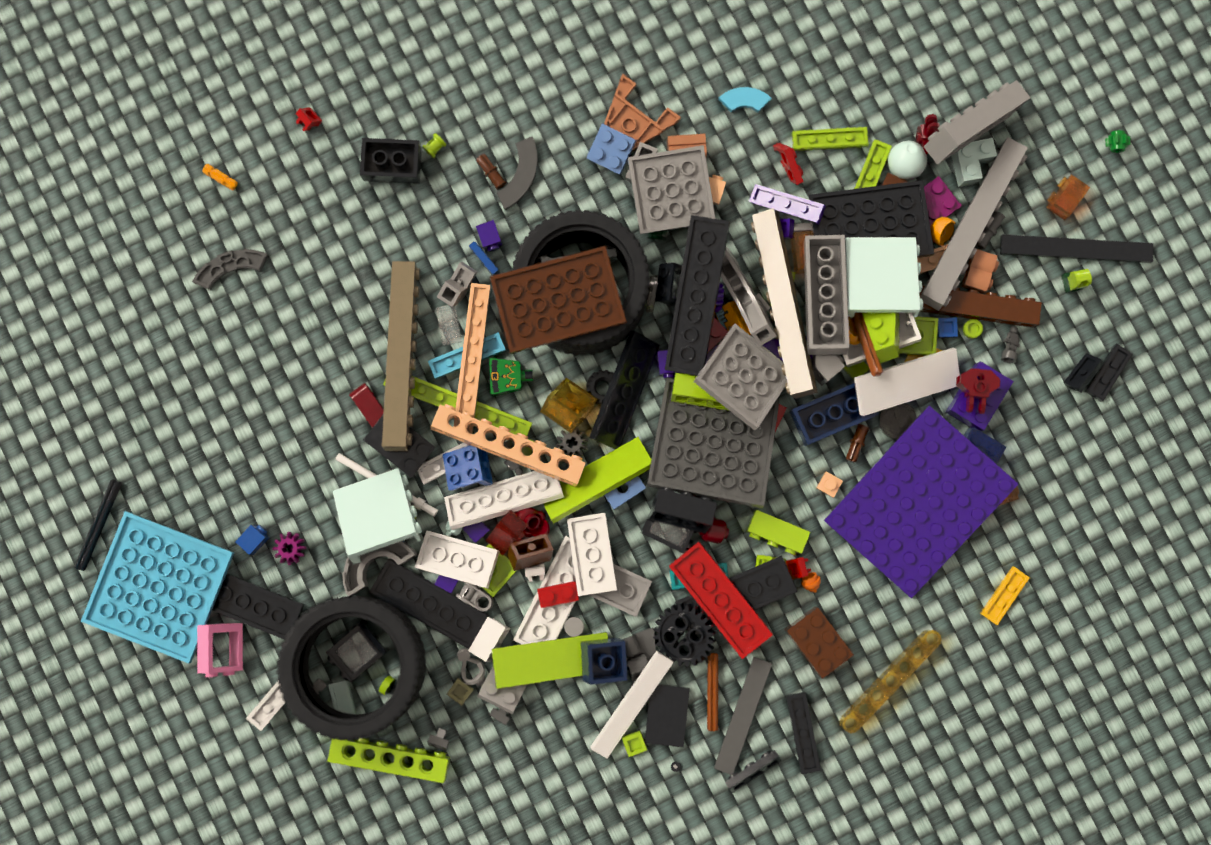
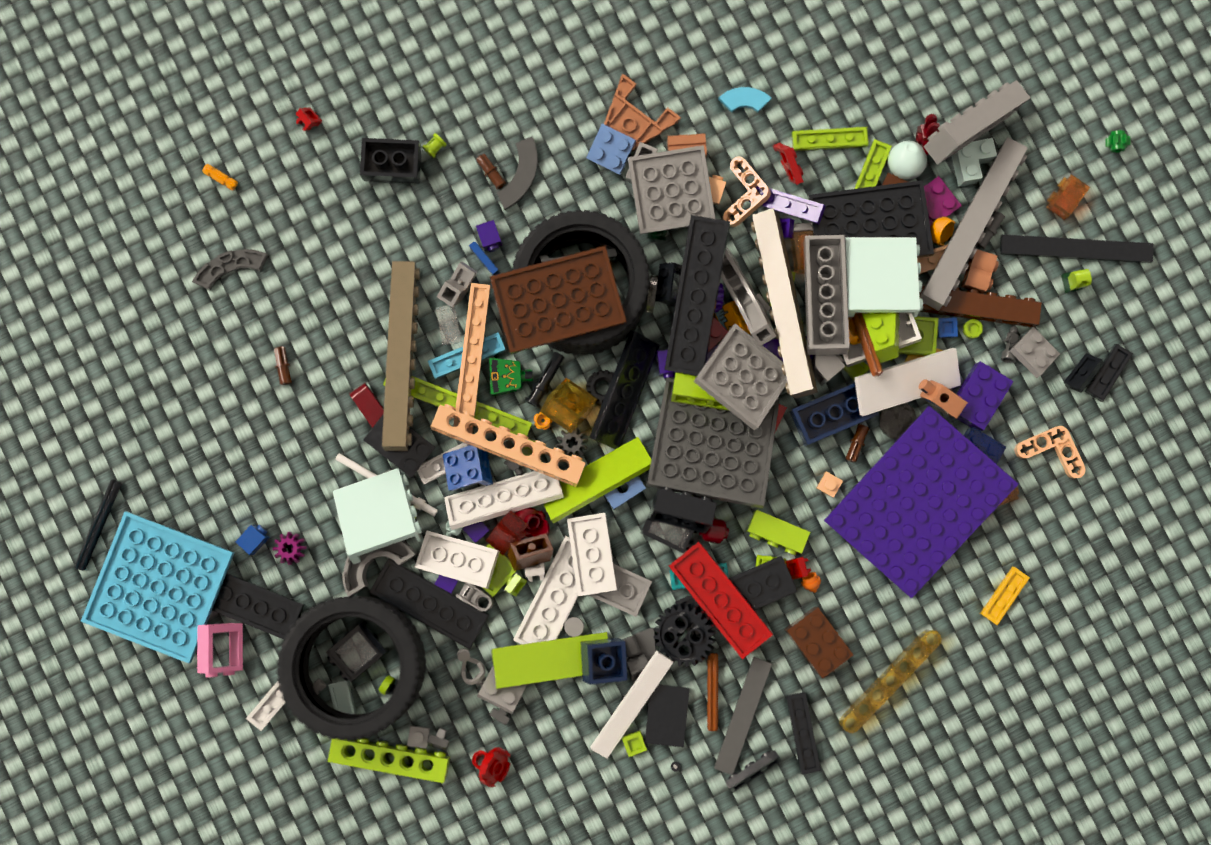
(282, 365): none -> reddish brown axle
(418, 736): none -> light grey plate
(460, 691): olive plate -> none
(489, 637): white hinge -> none
(493, 767): none -> red tile
(515, 584): none -> lime plate
(541, 387): none -> black pin
(542, 425): none -> light orange plate
(558, 594): red plate -> none
(752, 194): none -> light nougat beam
(937, 396): none -> nougat torso
(977, 389): dark red hinge -> none
(1034, 352): none -> light grey plate
(1059, 445): none -> light nougat beam

